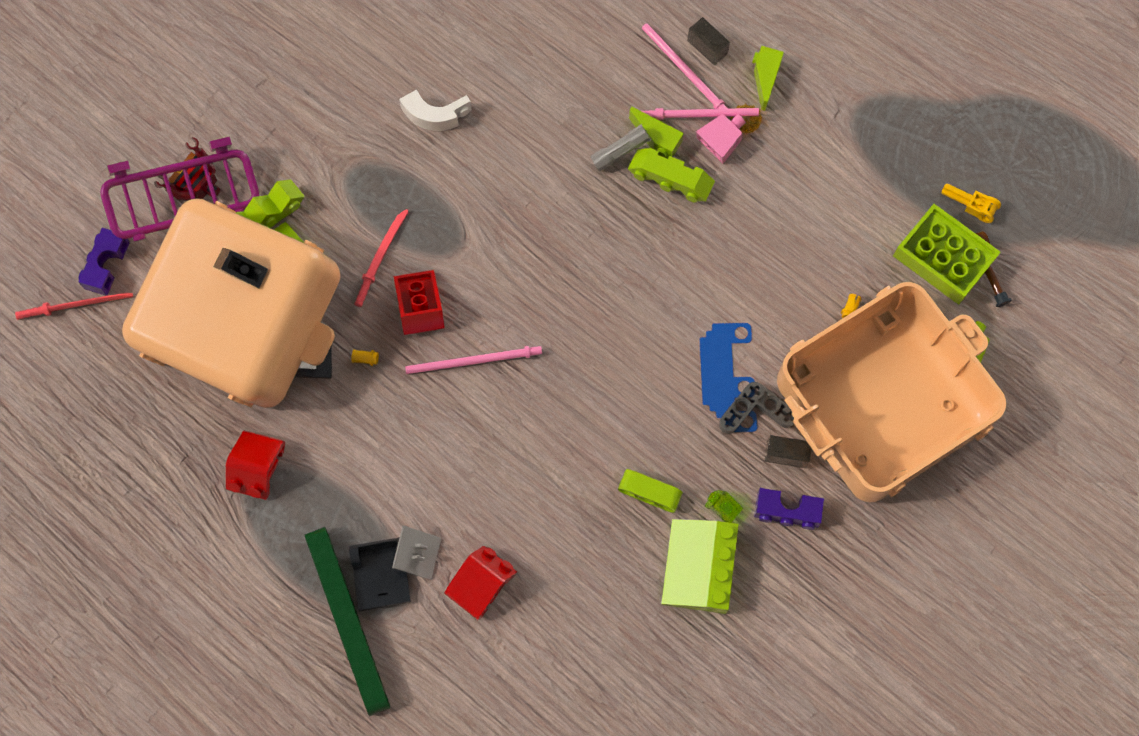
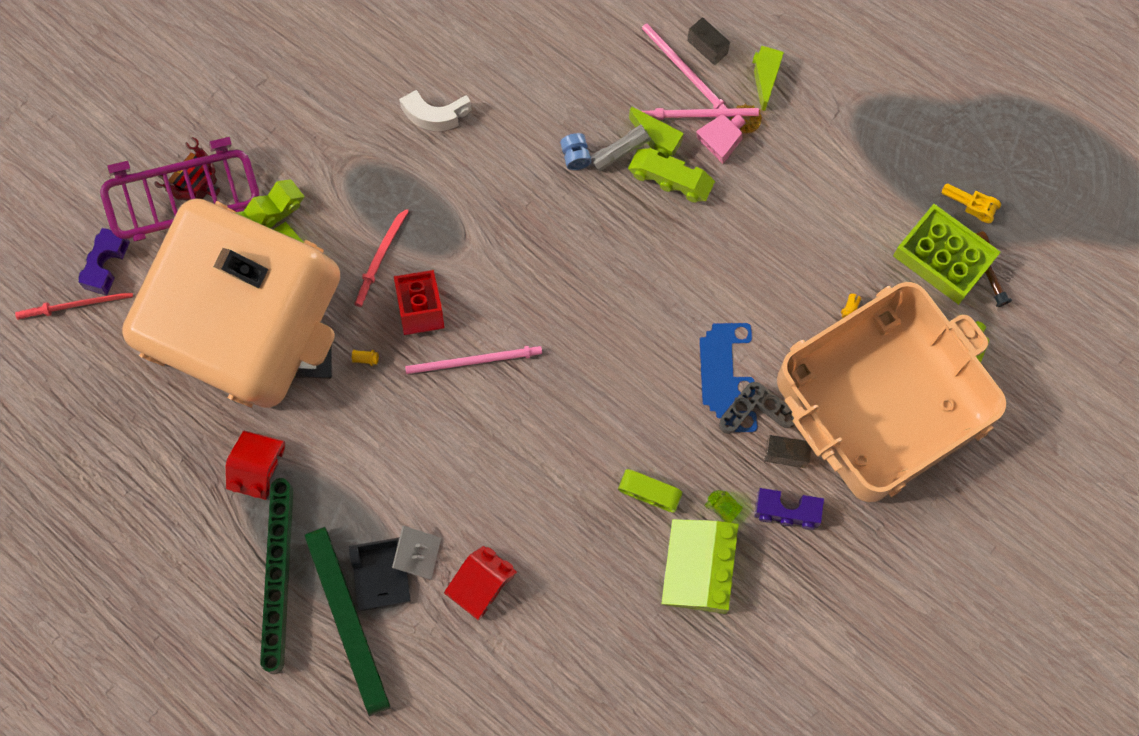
(281, 584): none -> dark green beam
(575, 151): none -> medium blue wheel

